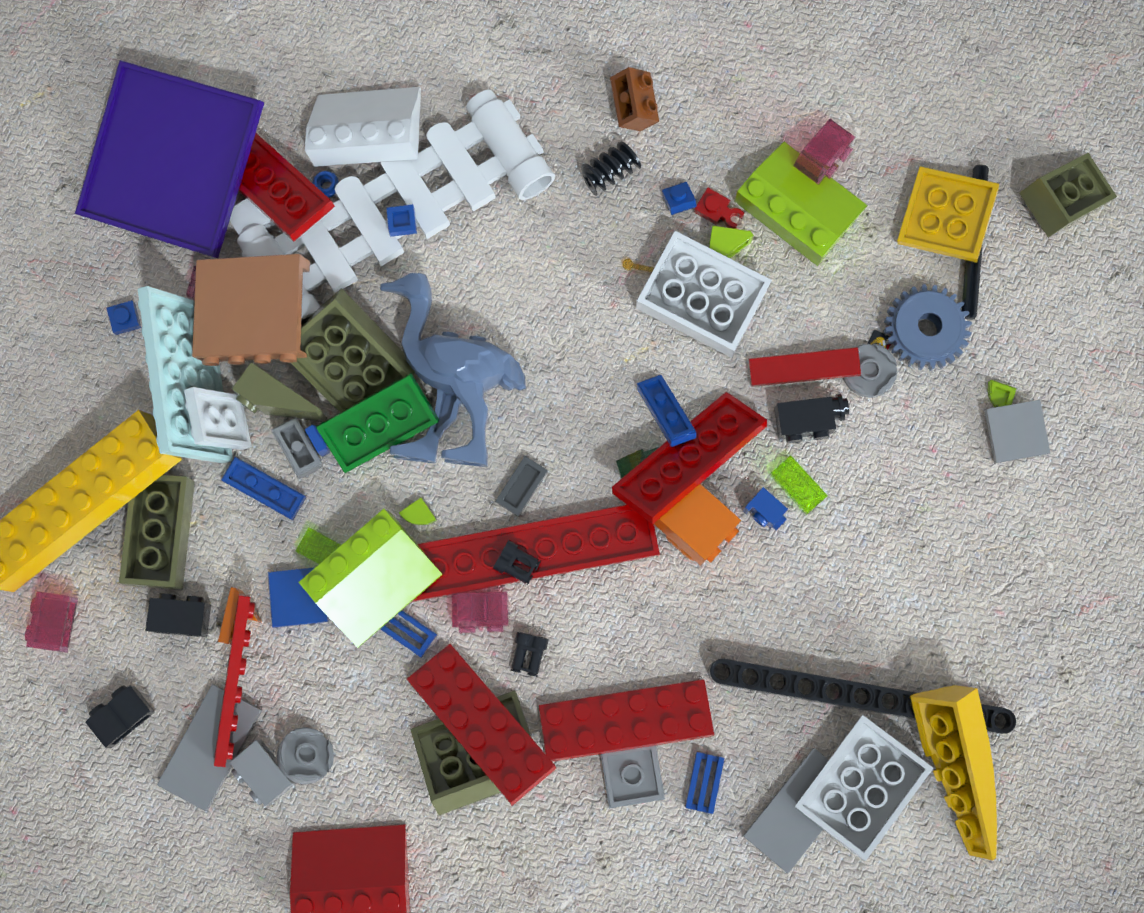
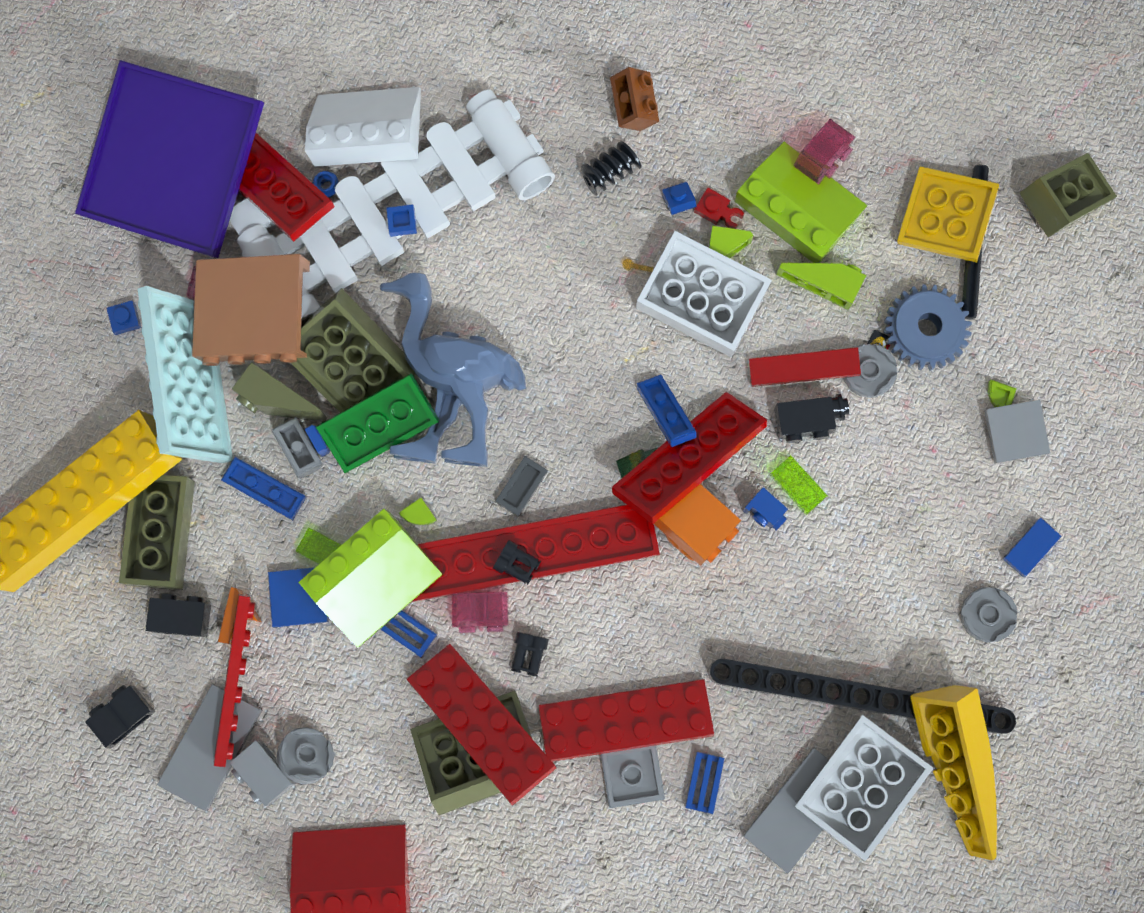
(51, 621): clear pink brick -> none
(217, 419): white plate -> none
(828, 280): none -> lime slope
(989, 614): none -> light grey tile
(1032, 547): none -> blue tile

